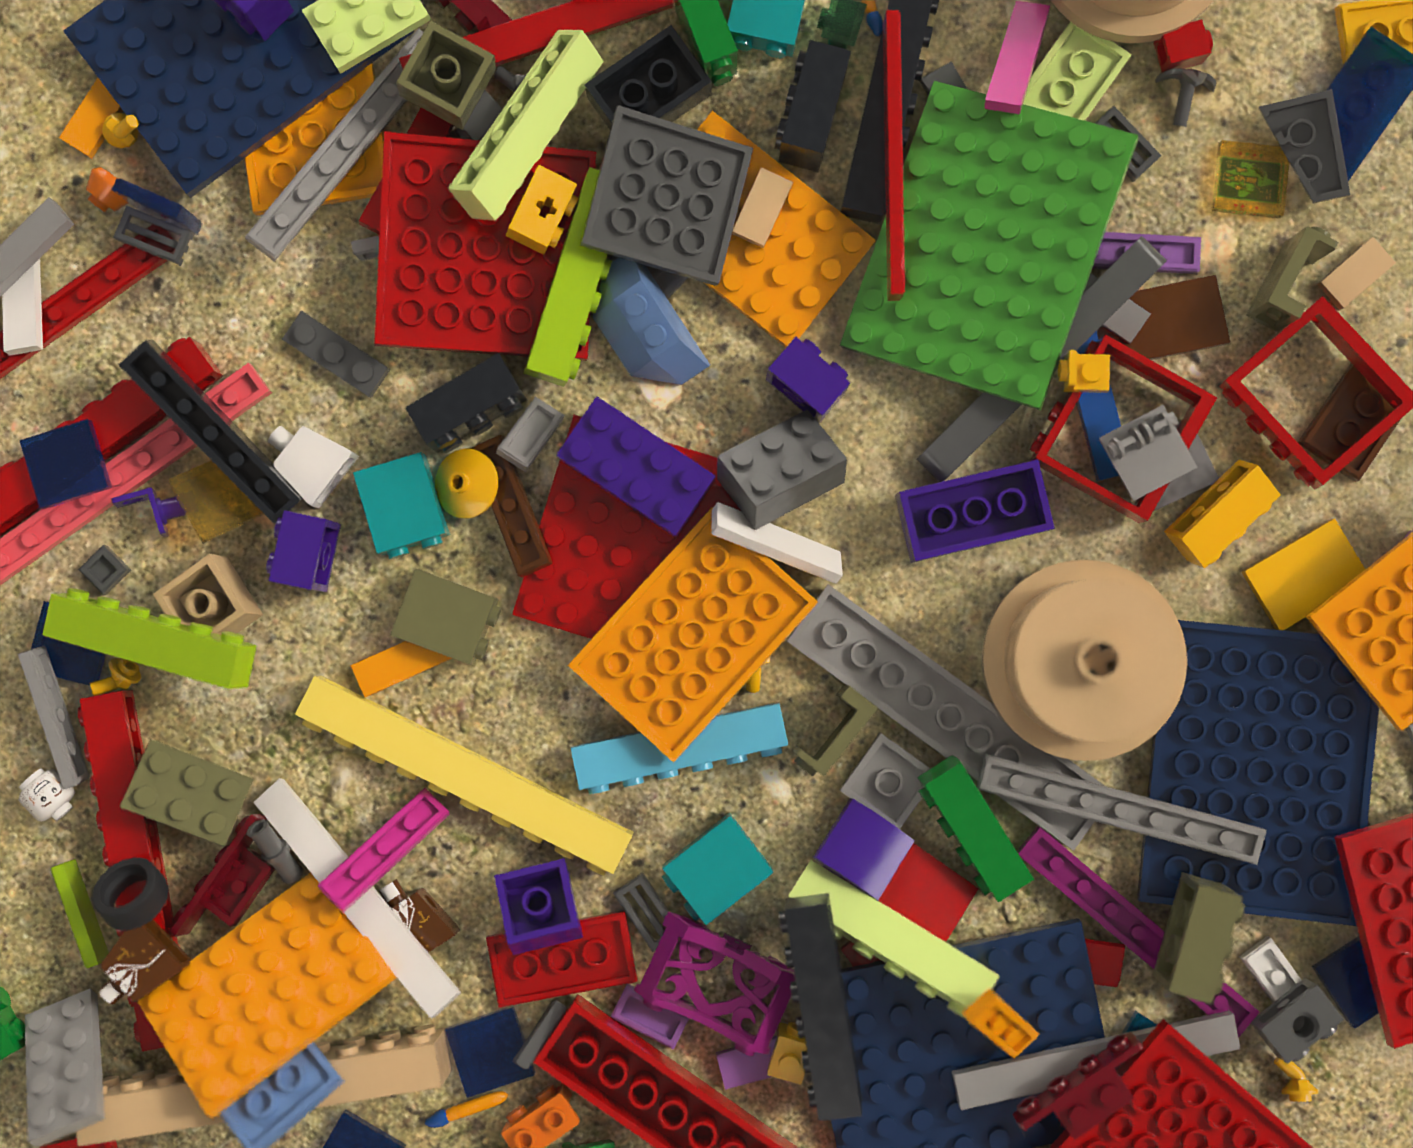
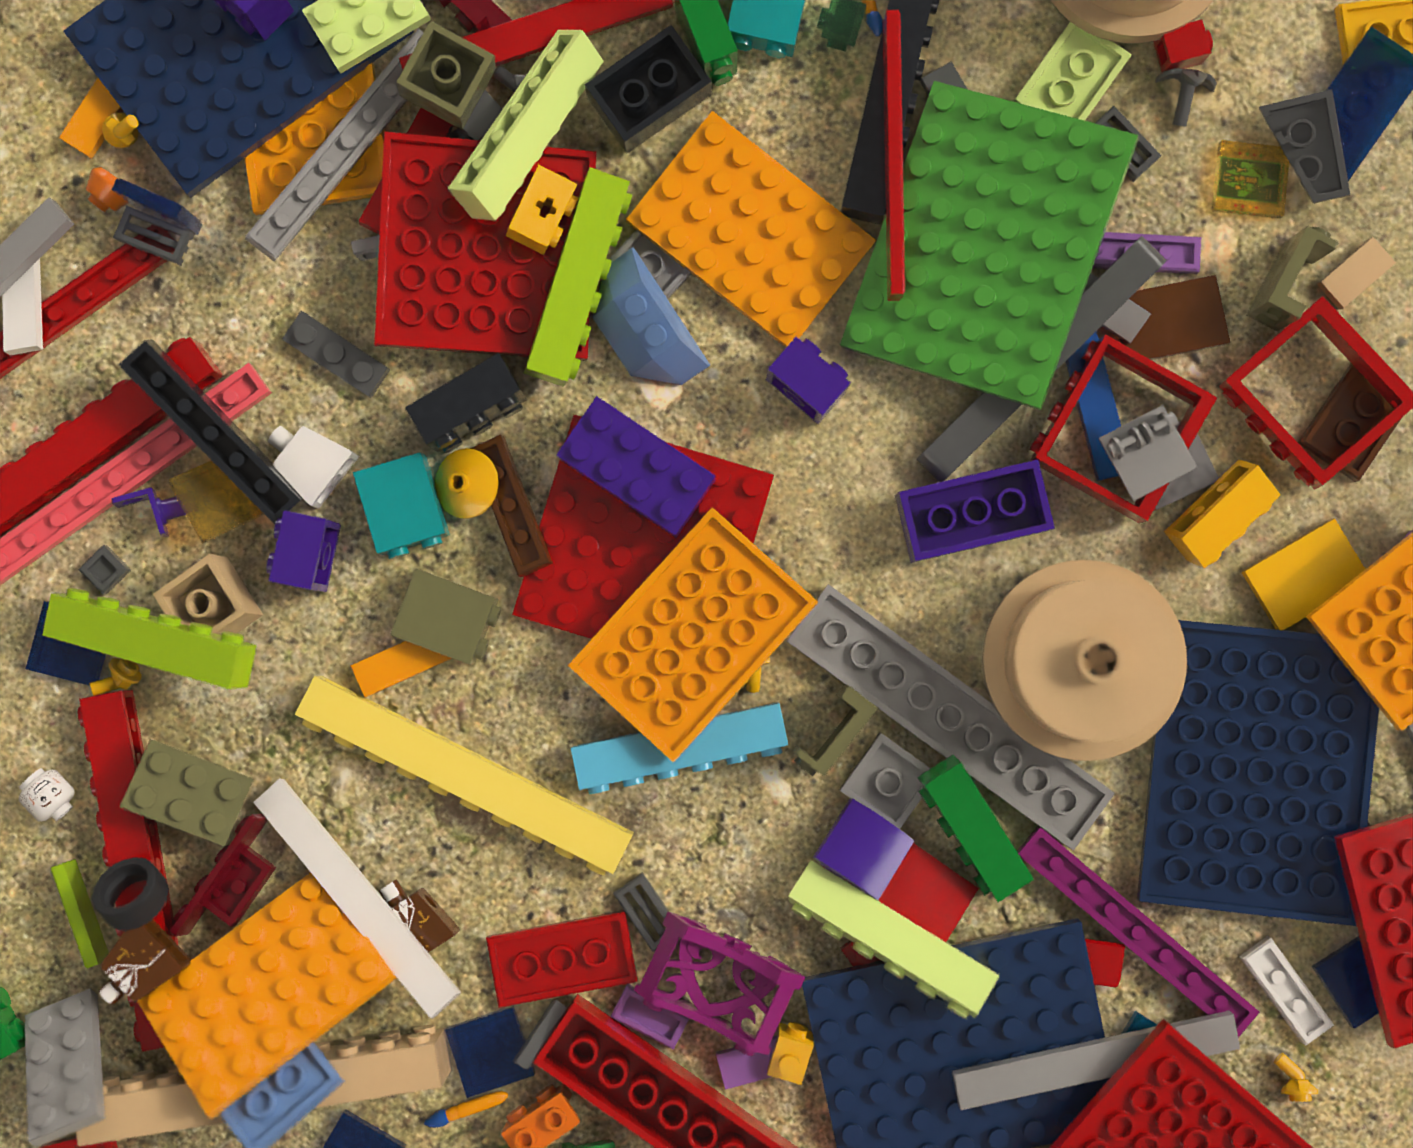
(54, 716): light grey tile -> none
(65, 464): clear blue tile -> none
(275, 851): dark grey pin -> none
(383, 850): dark pink tile -> none
(530, 434): light grey tile -> none
(538, 906): dark purple brick -> none
(666, 196): dark grey plate -> none
(716, 870): teal brick -> none
(762, 207): tan tile -> none
(777, 543): white tile -> none
(781, 469): dark grey brick -> none
(811, 105): black brick -> none
(823, 1007): black brick -> none
(1000, 1023): light orange tile -> none
(1017, 57): dark pink tile -> none
(1084, 372): yellow bracket -> none
(1086, 1093): dark red bracket -> none
(1121, 809): light grey tile -> none
(1198, 938): olive brick -> none
(1277, 1020): dark grey brick -> none

